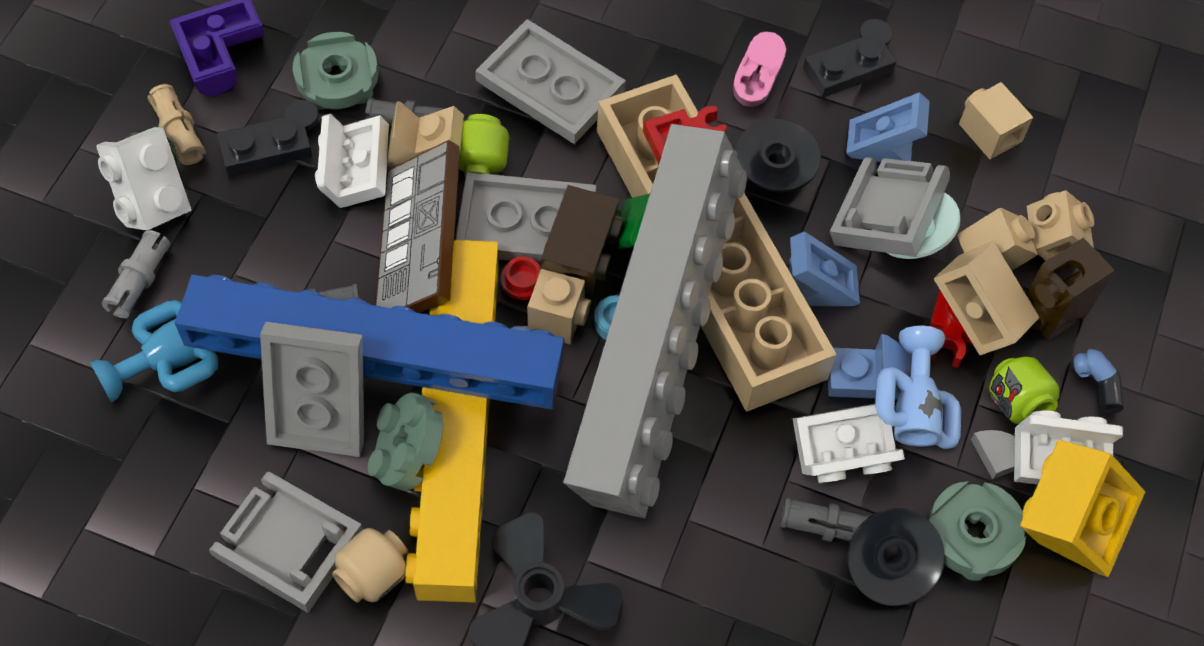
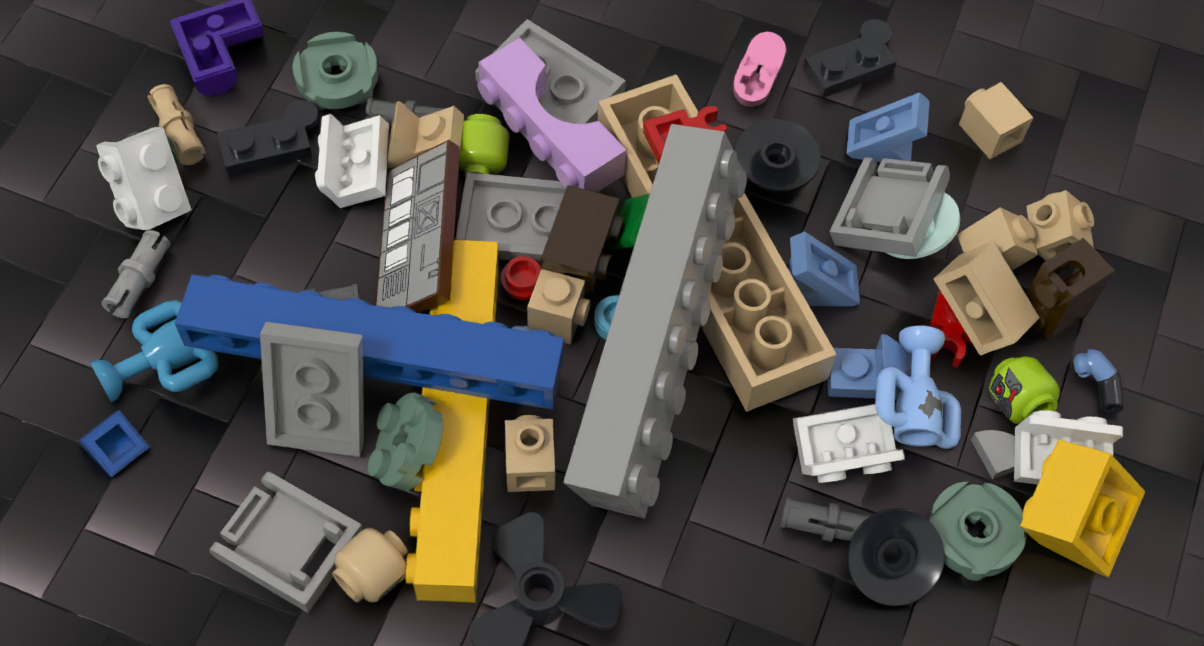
(114, 443): none -> blue slope
(530, 454): none -> tan brick
(580, 153): none -> lavender arch

